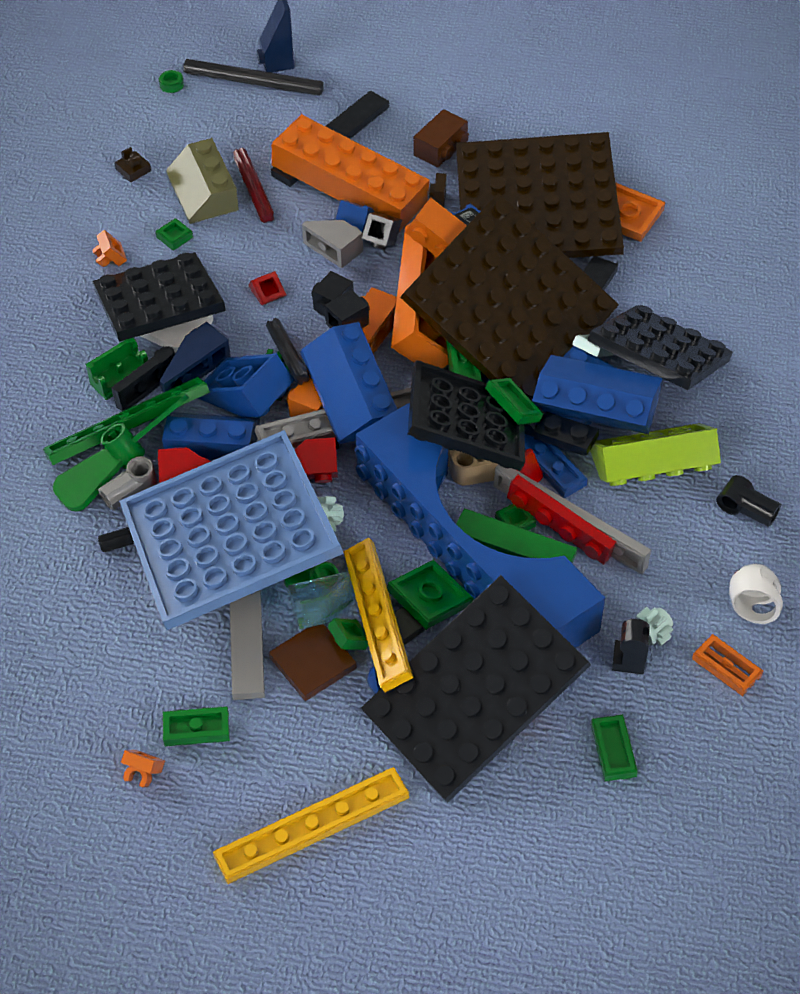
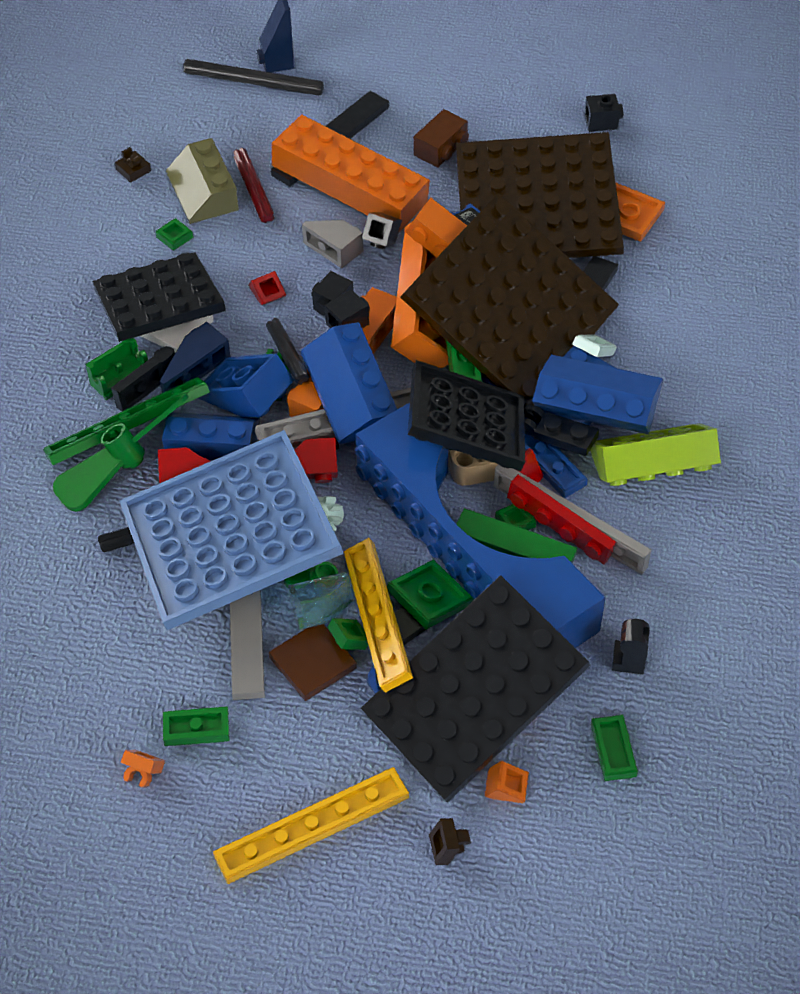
(109, 250): orange tile -> none
(129, 482): light grey piece -> none
(171, 81): green tile -> none
(353, 214): blue tile -> none
(438, 190): dark brown plate -> none
(447, 841): none -> dark brown tile
(506, 783): none -> orange slope
(514, 401): green tile -> none
(602, 112): none -> black brick
(660, 624): light aqua gear -> none
(661, 346): black plate -> none
(724, 668): orange tile -> none
(741, 497): black piece -> none
(753, 586): white helmet -> none

